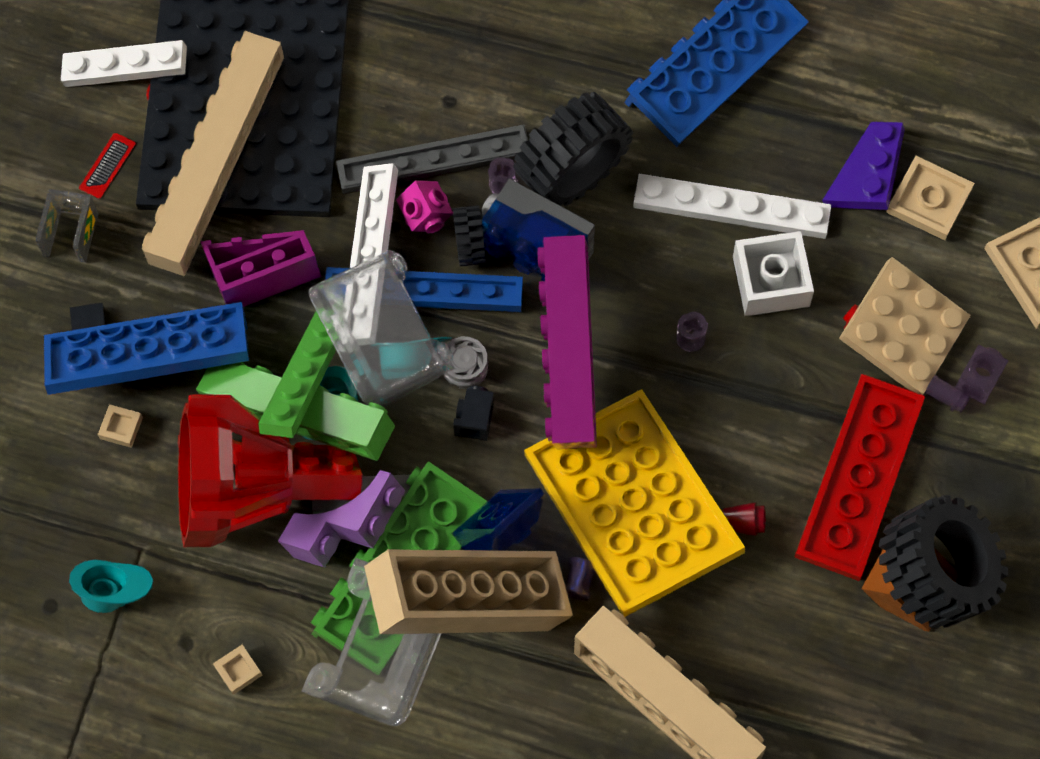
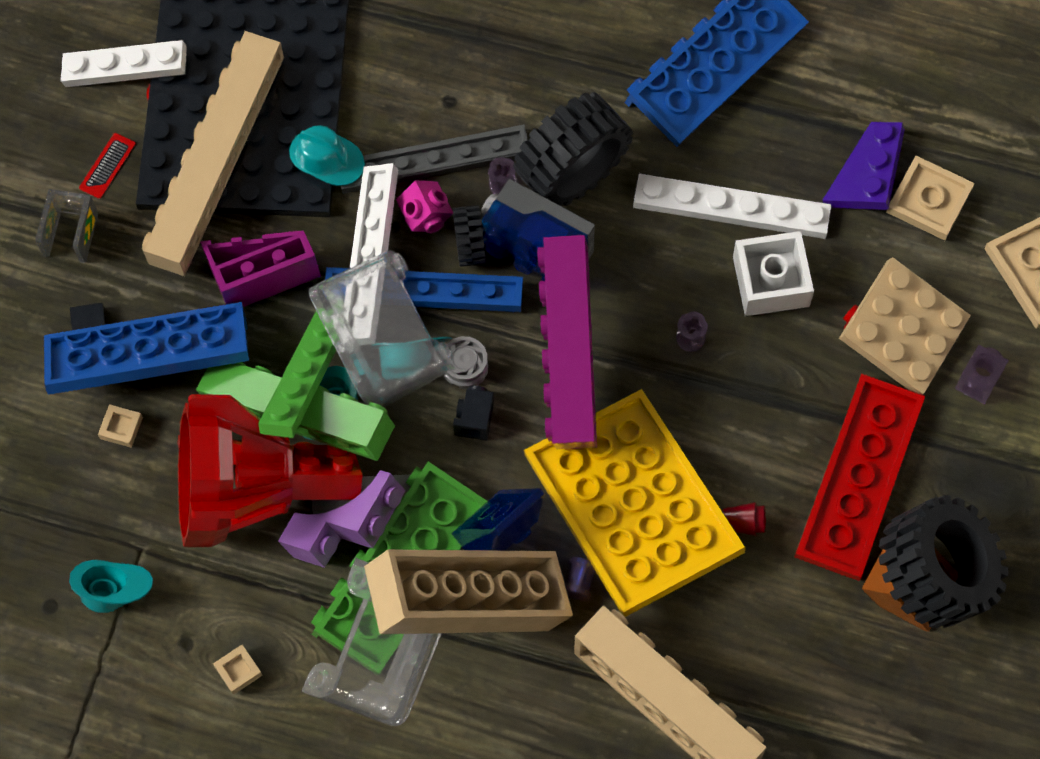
(327, 156): none -> teal piece
(948, 394): clear purple pin -> none

